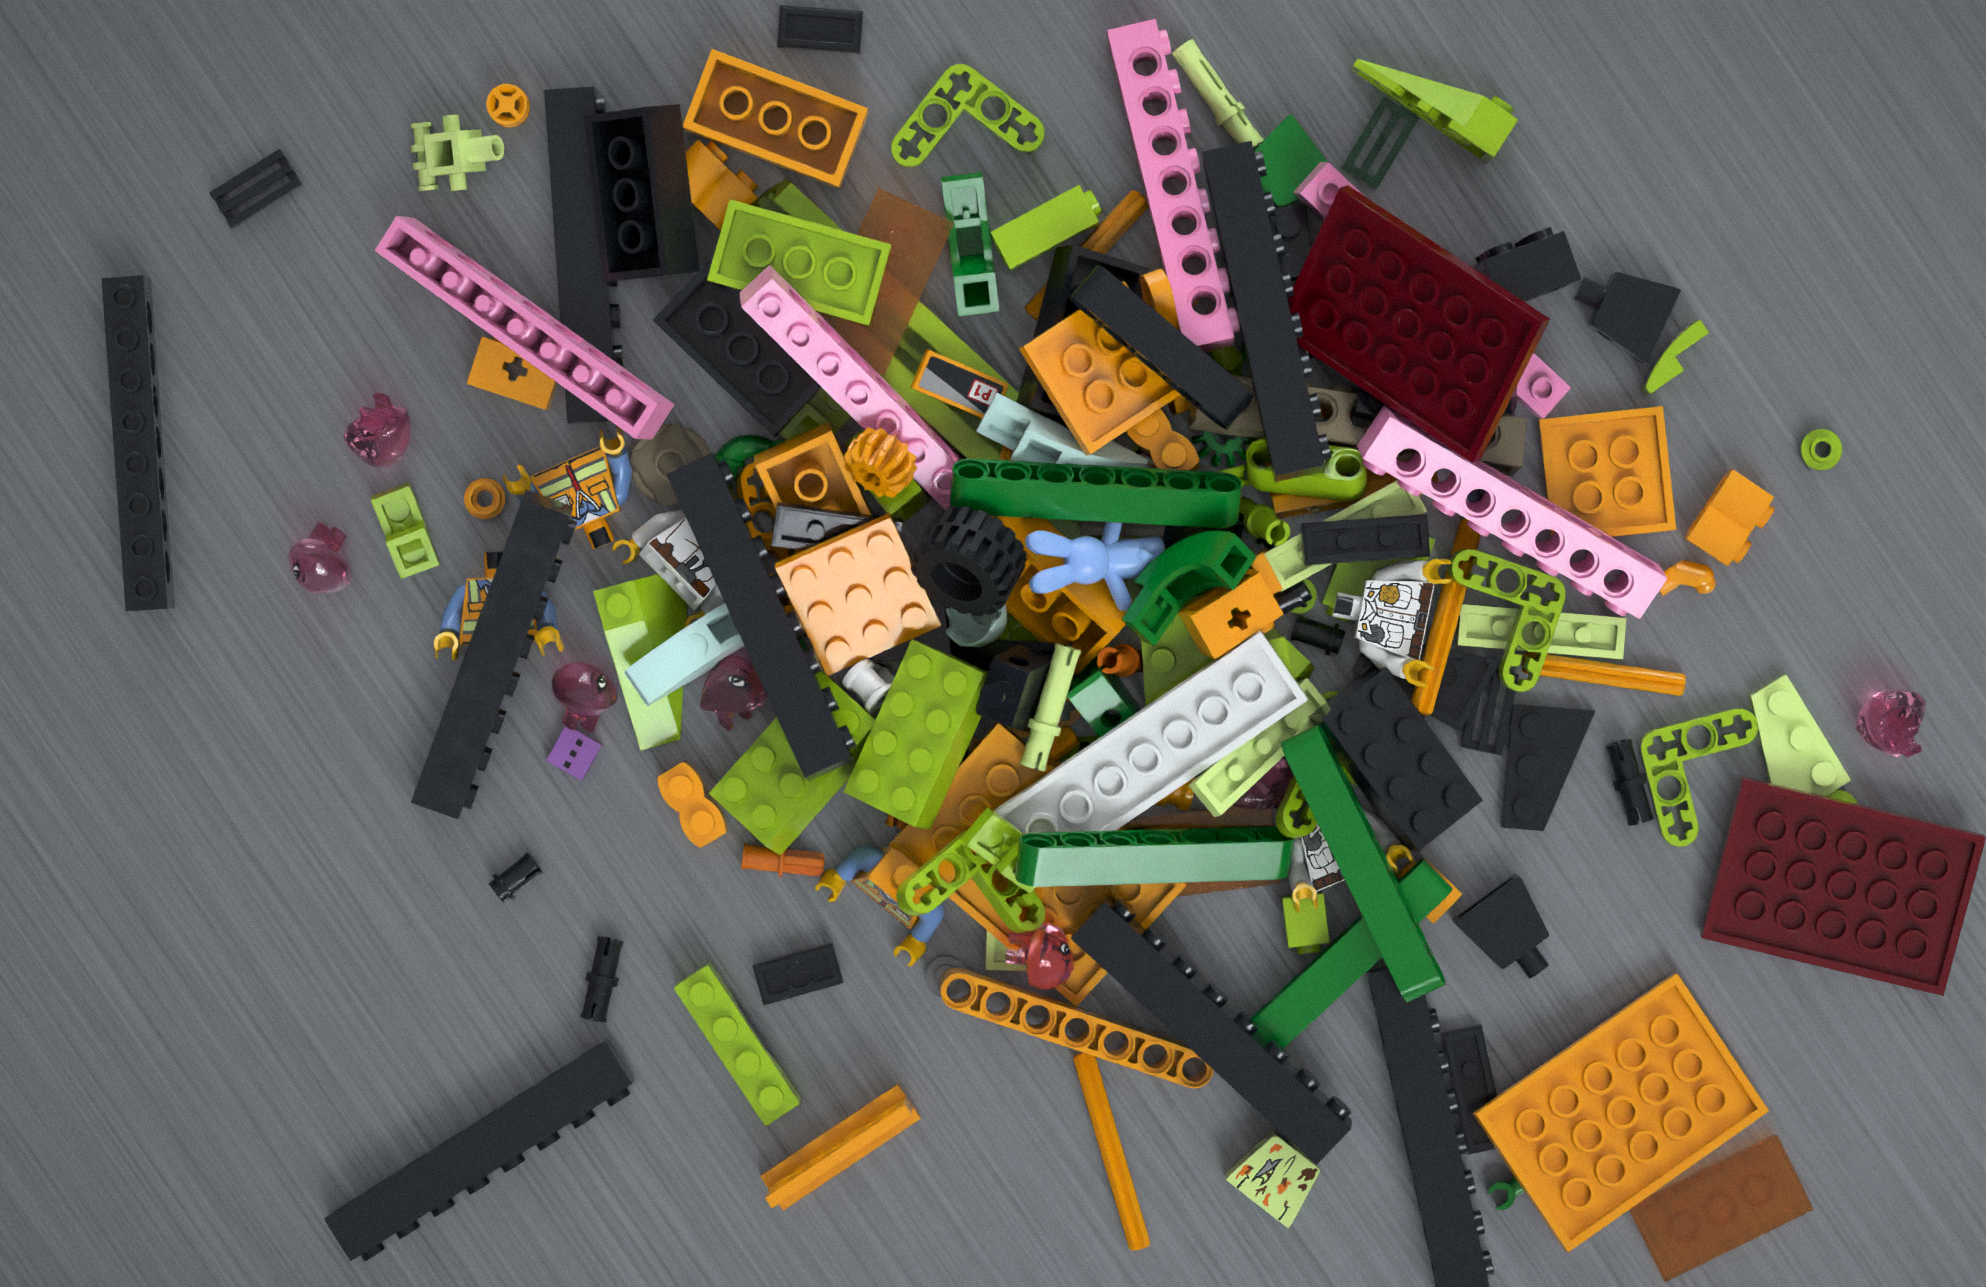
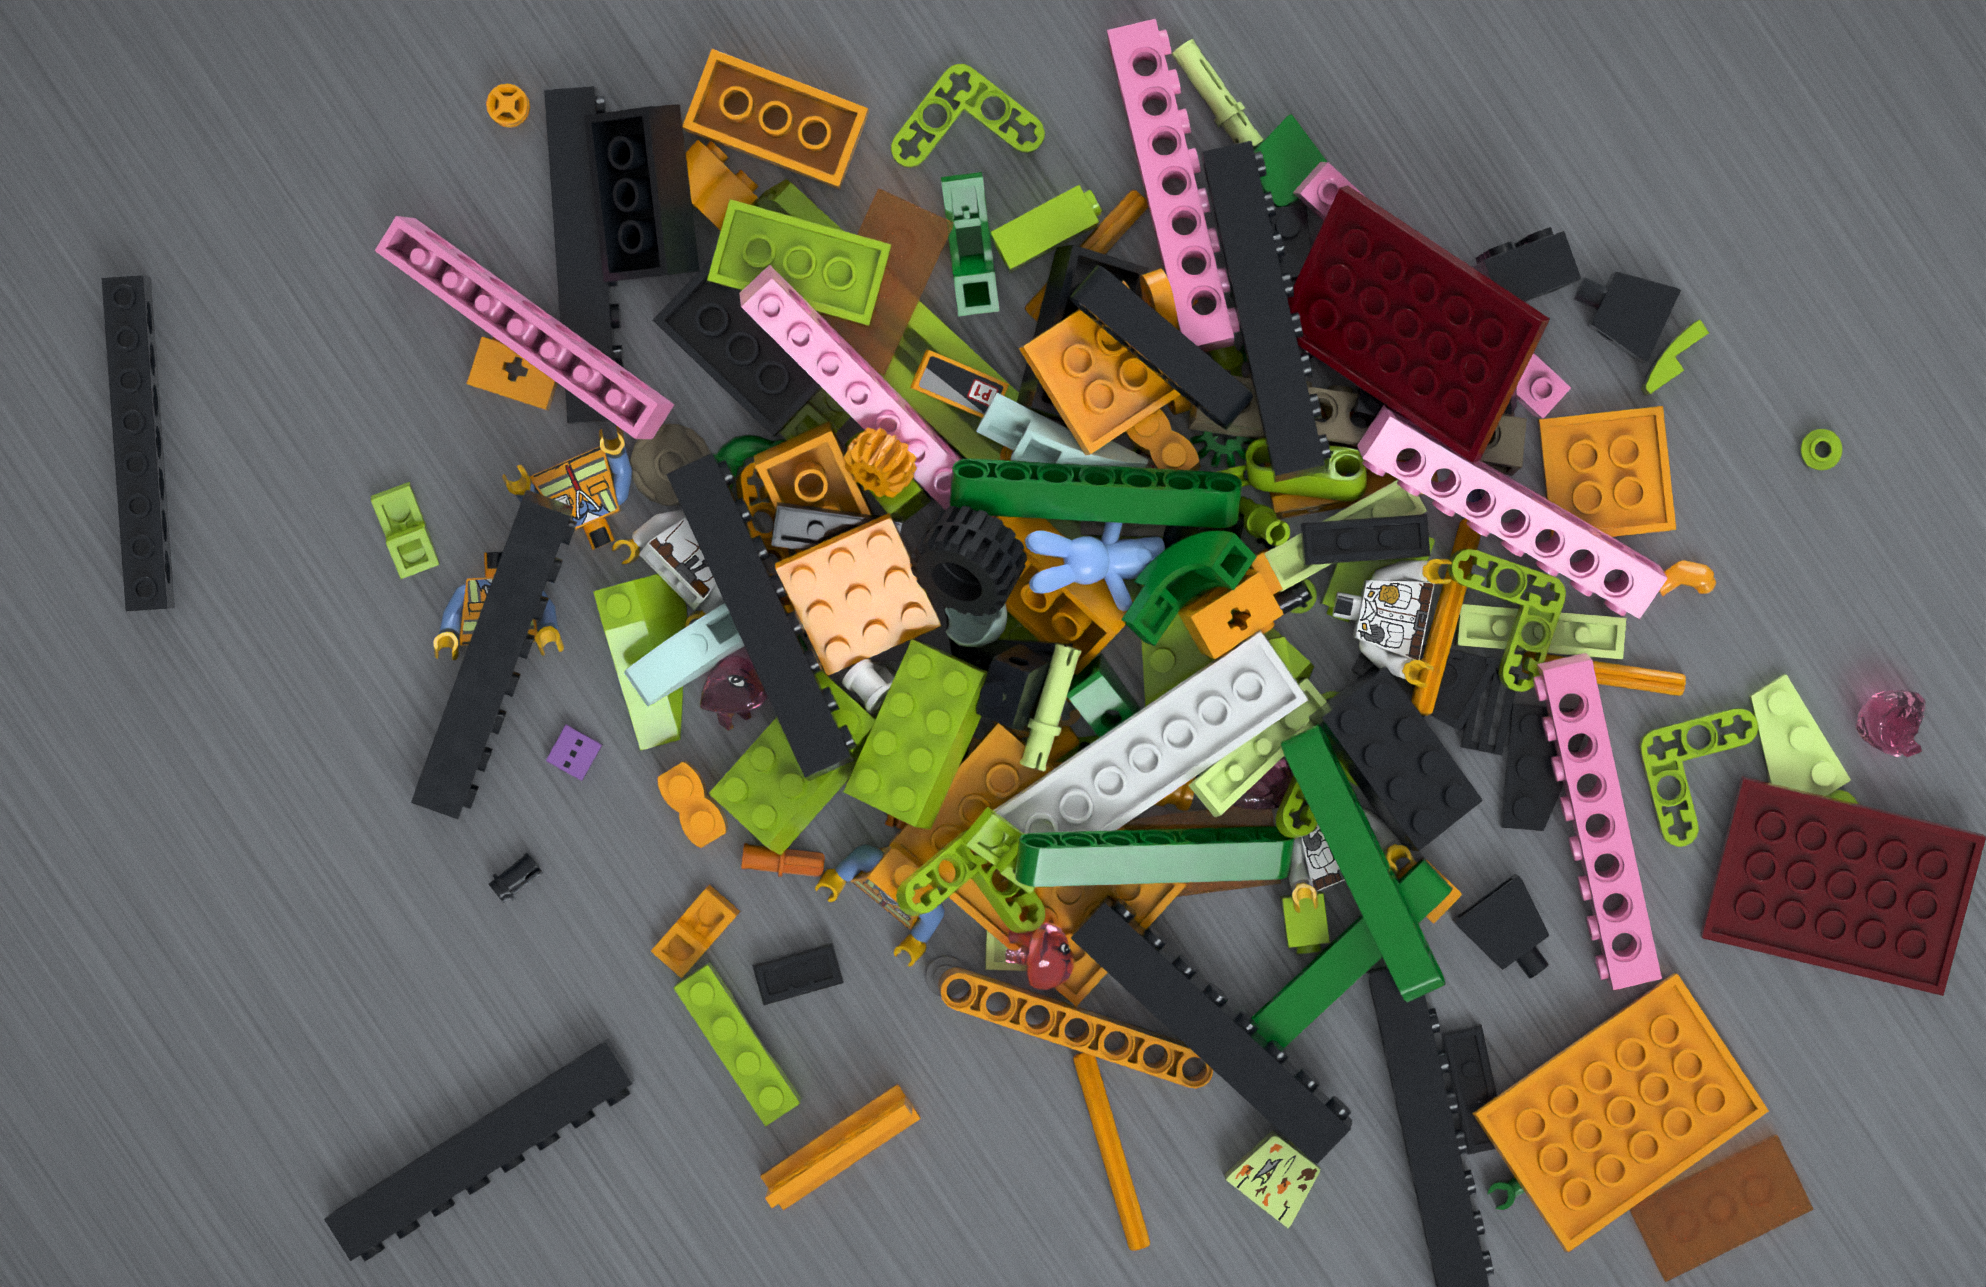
(226, 206): black tile -> none
(317, 561): clear pink piece -> none
(379, 434): clear pink piece -> none
(451, 153): yellowish green piece -> none
(471, 498): light orange plate -> none
(584, 692): clear pink piece -> none
(602, 979): black pin -> none
(695, 931): none -> light orange slope
(820, 29): black tile -> none
(1120, 660): orange axle -> none
(1318, 634): black pin -> none
(1361, 174): clear green tile -> none
(1460, 115): lime wedge -> none
(1629, 782): black pin -> none
(1639, 960): none -> bright pink brick
(1729, 518): light orange brick -> none

